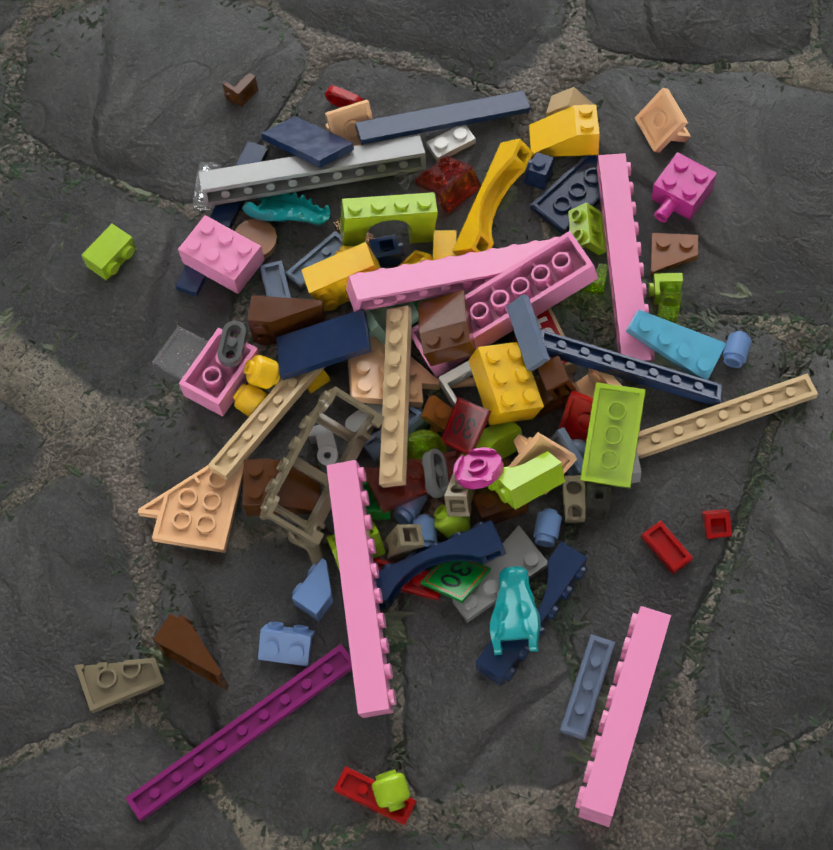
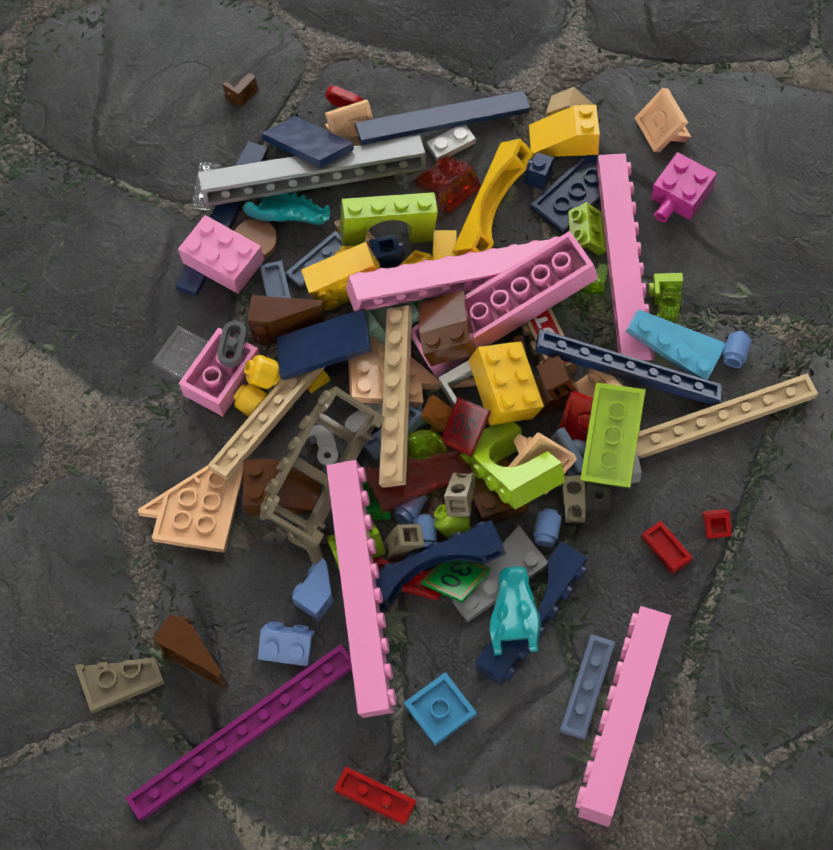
(109, 252): lime brick -> none
(391, 790): lime head -> none
(435, 473): dark grey plate -> none
(440, 709): none -> dark azure plate
(478, 468): dark pink tile -> none
(527, 332): sand blue tile -> none
(672, 250): dark orange wing -> none

